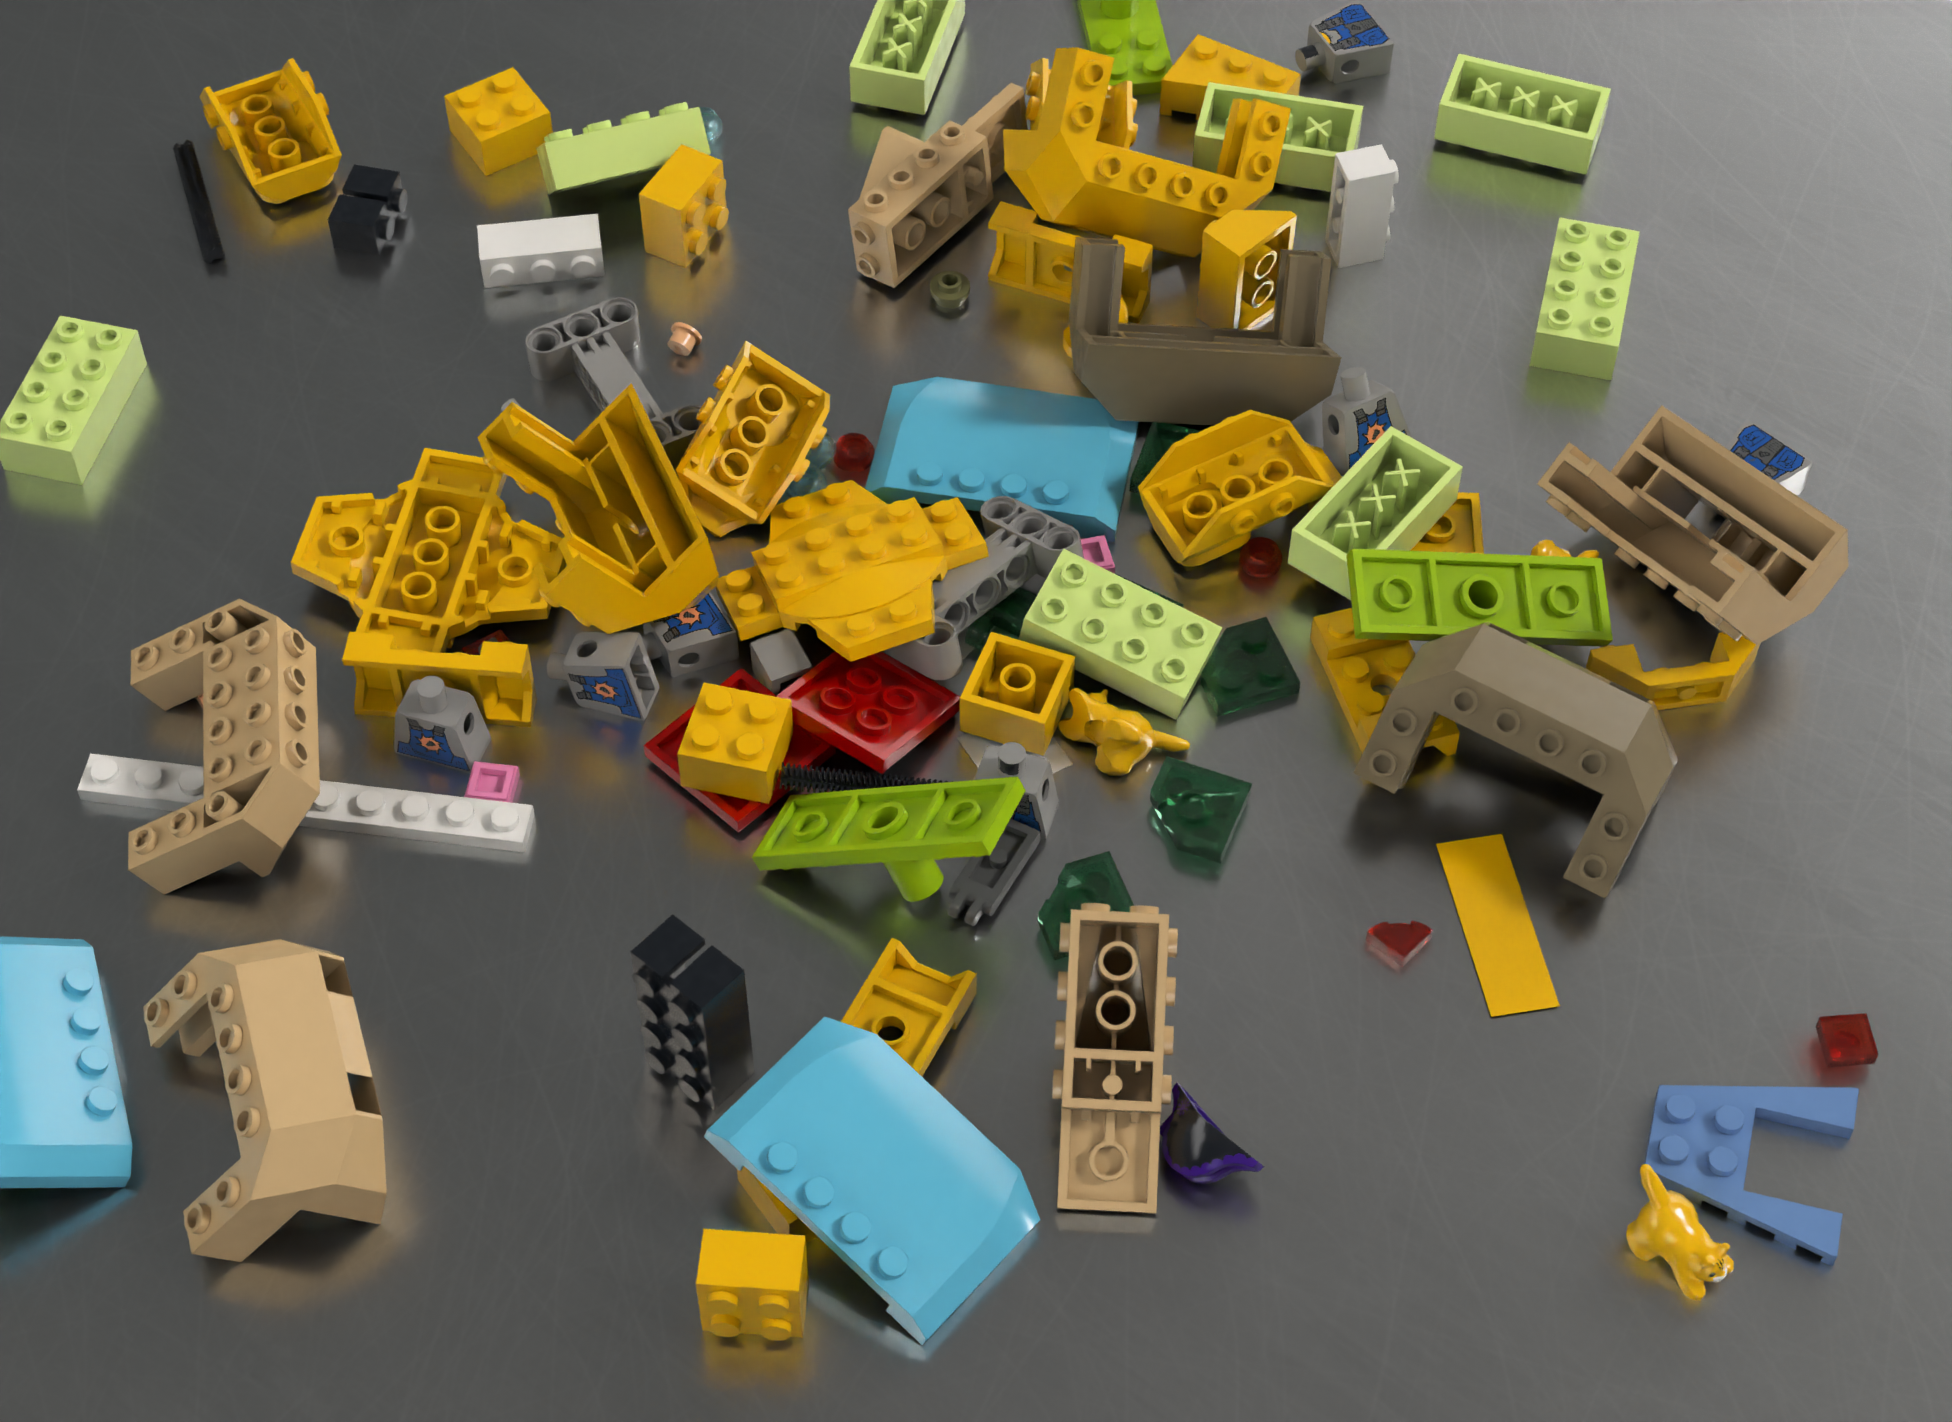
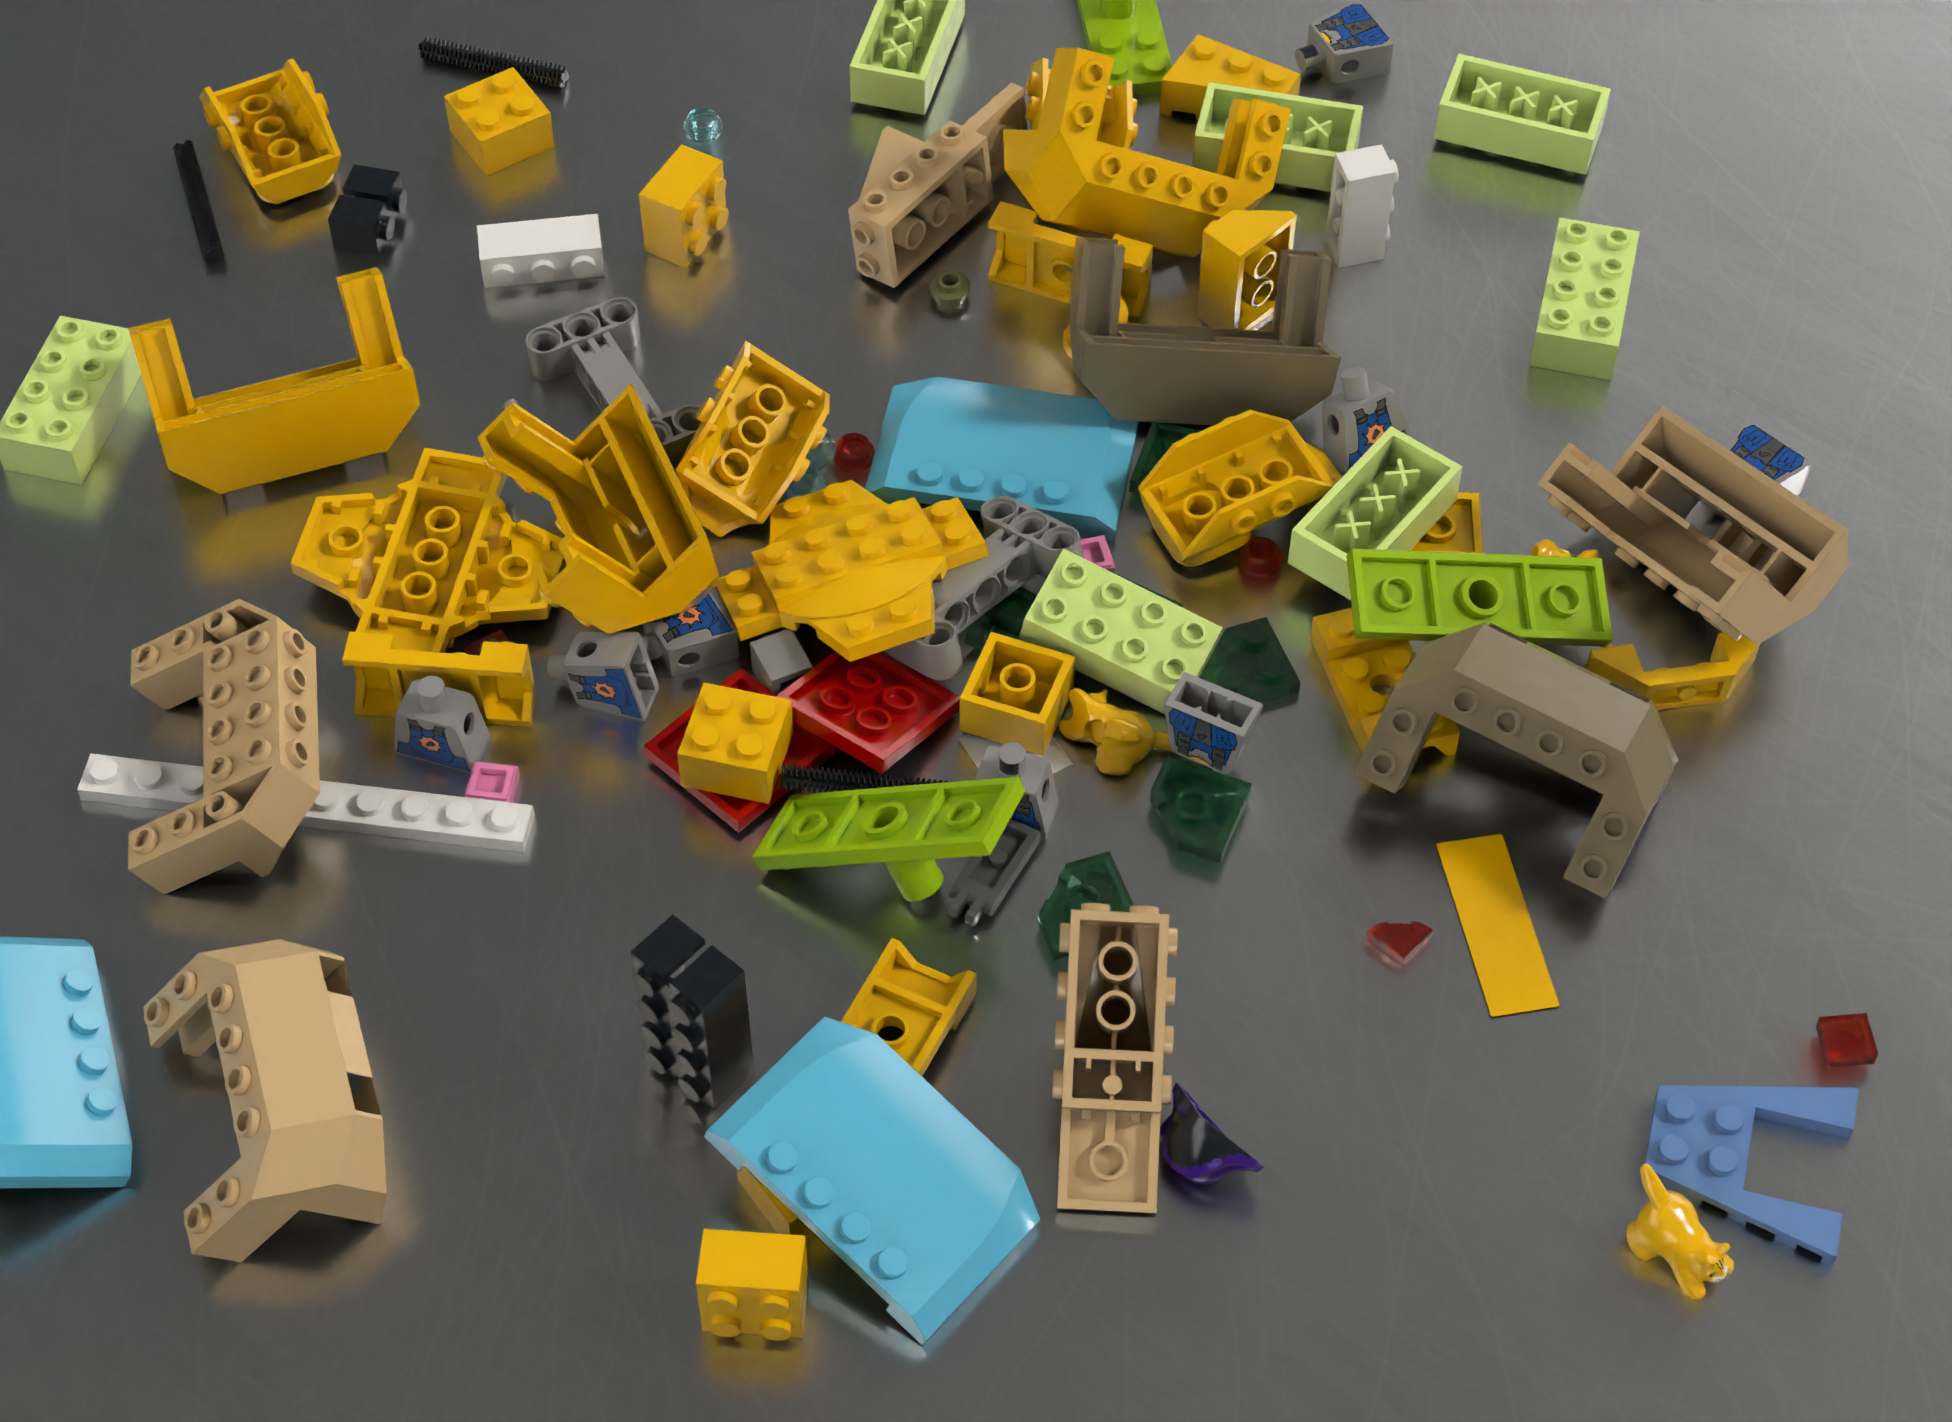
(290, 420): none -> yellow wedge
(492, 63): none -> black axle
(619, 150): yellowish green brick -> none
(683, 338): light nougat piece -> none
(1209, 723): none -> light grey torso

